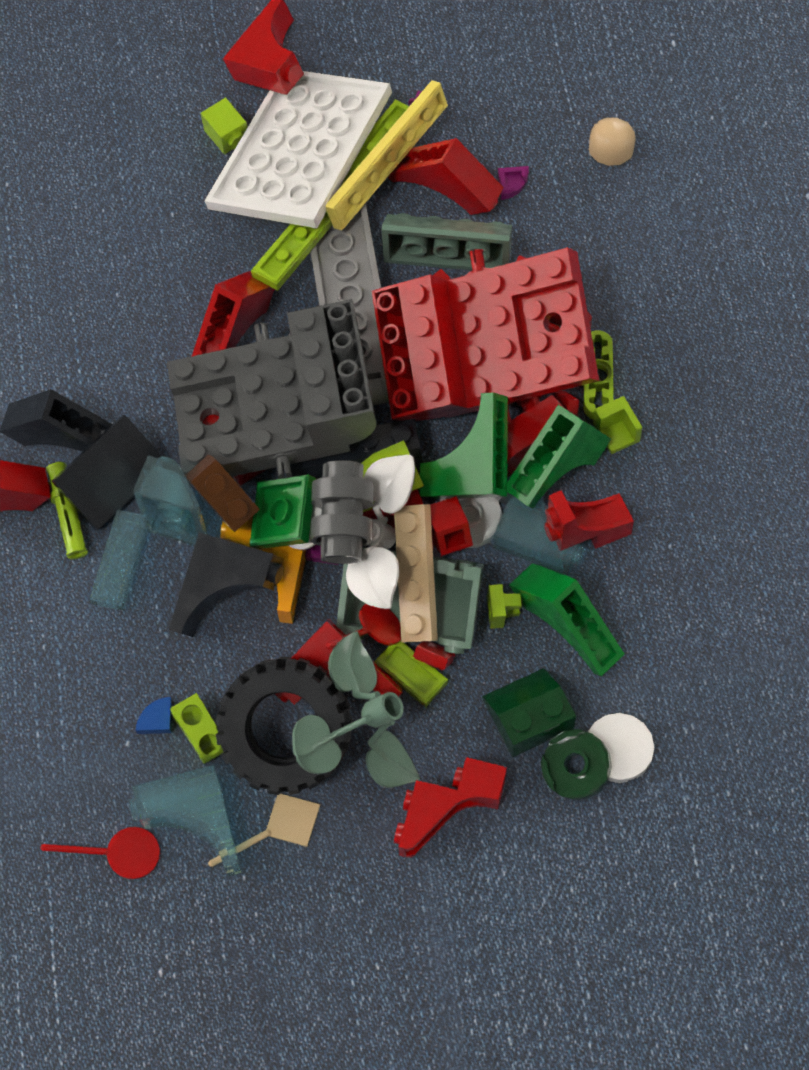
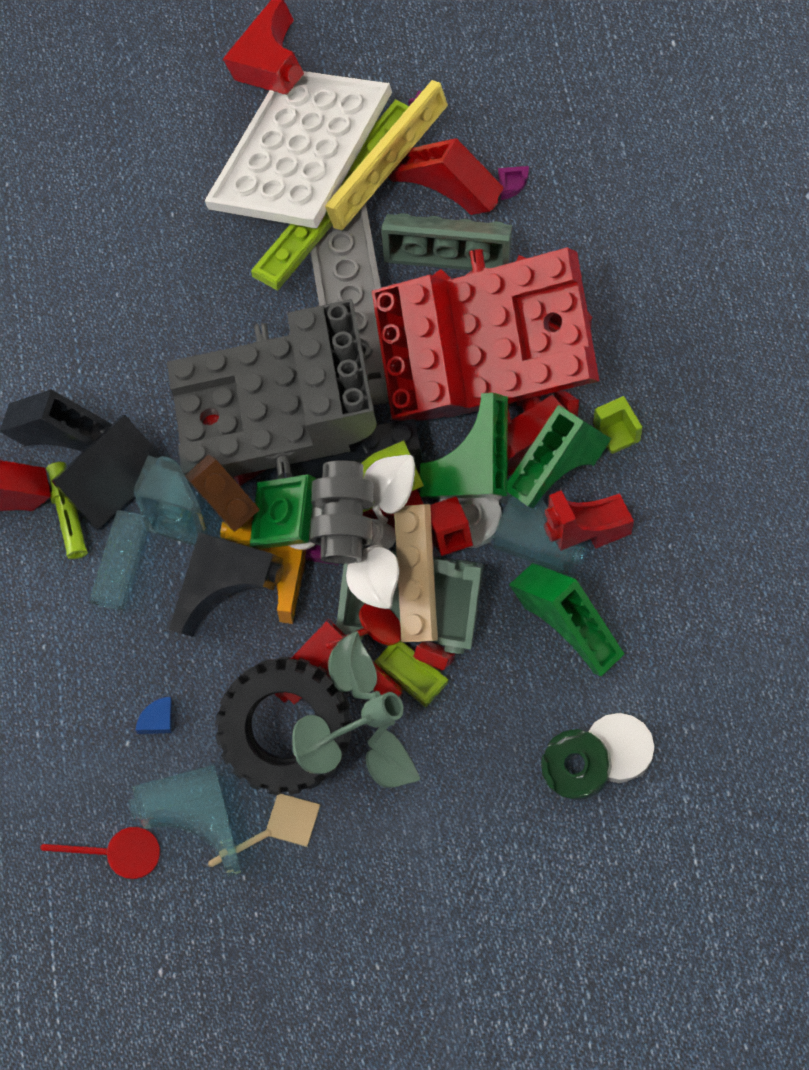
(198, 727): lime leg -> none
(224, 125): lime brick -> none
(231, 312): red arch -> none
(434, 805): red arch -> none
(501, 605): lime tile -> none
(530, 711): dark green slope -> none
(606, 365): lime beam -> none
(612, 141): tan hair -> none

